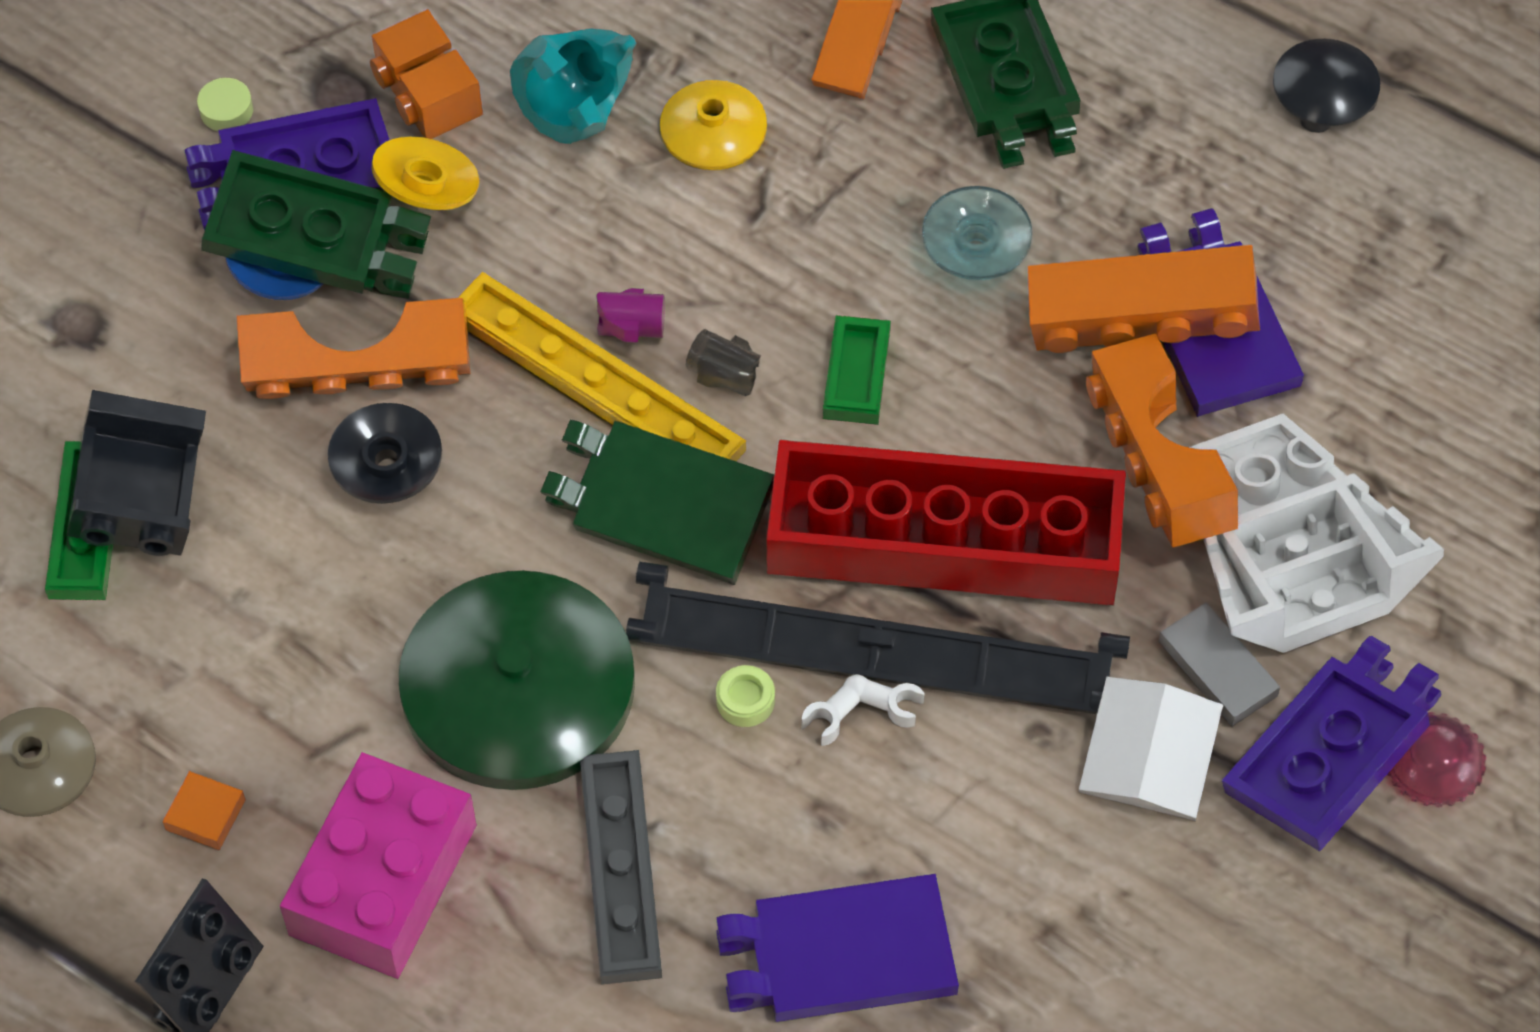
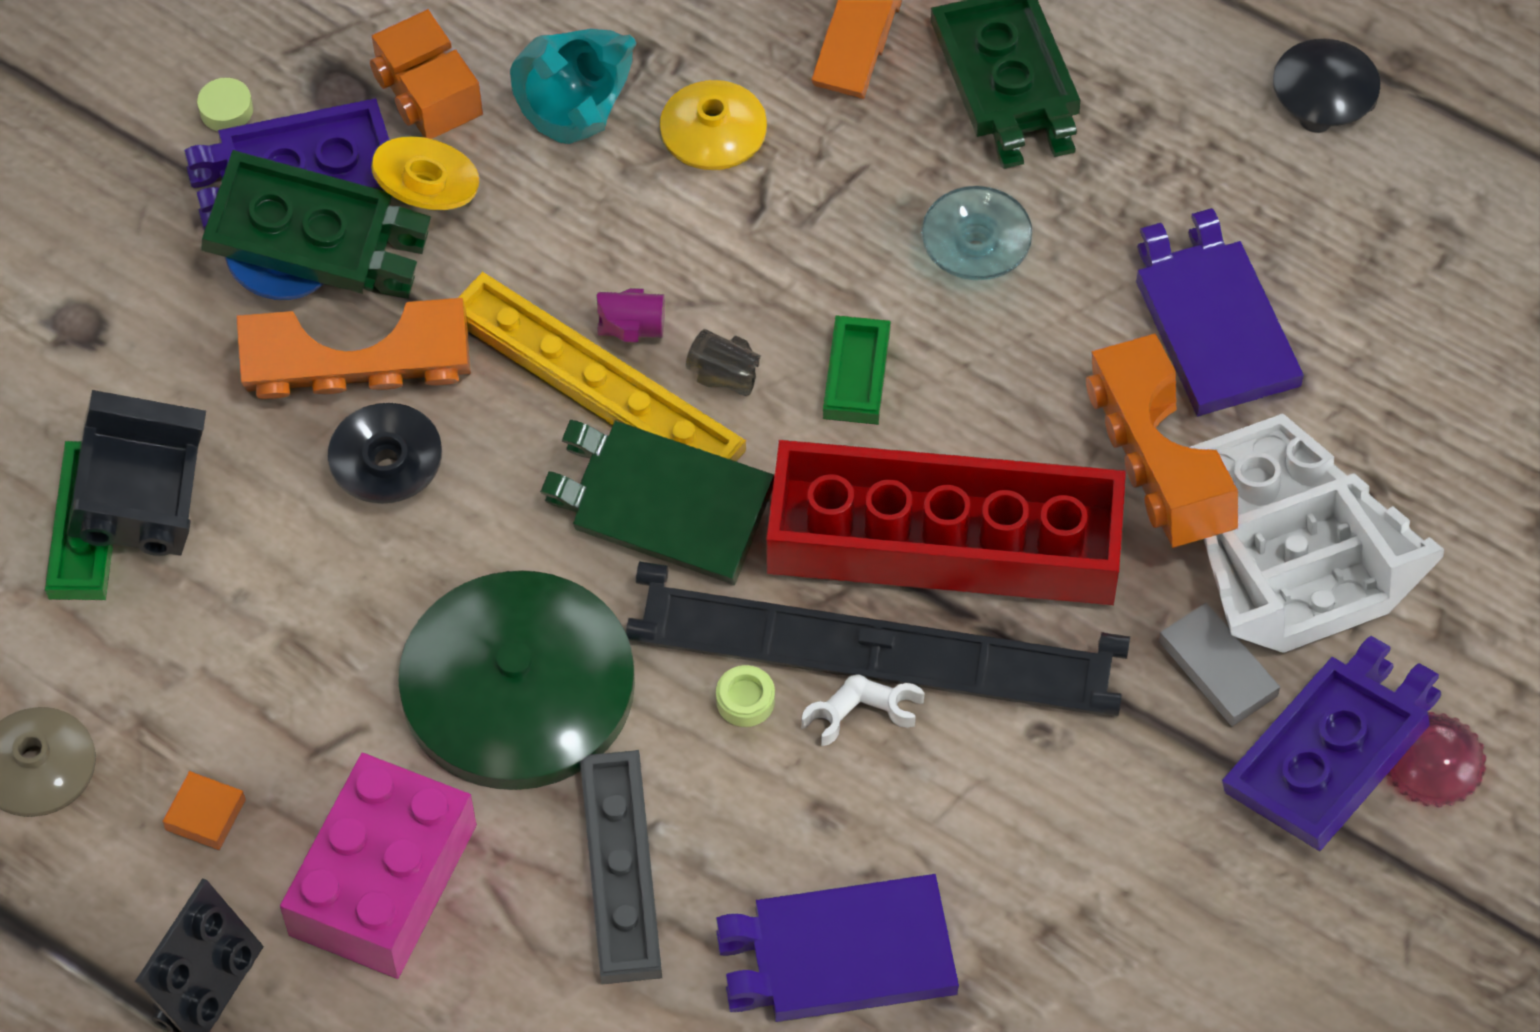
(1143, 295): orange brick -> none
(1151, 746): white slope -> none

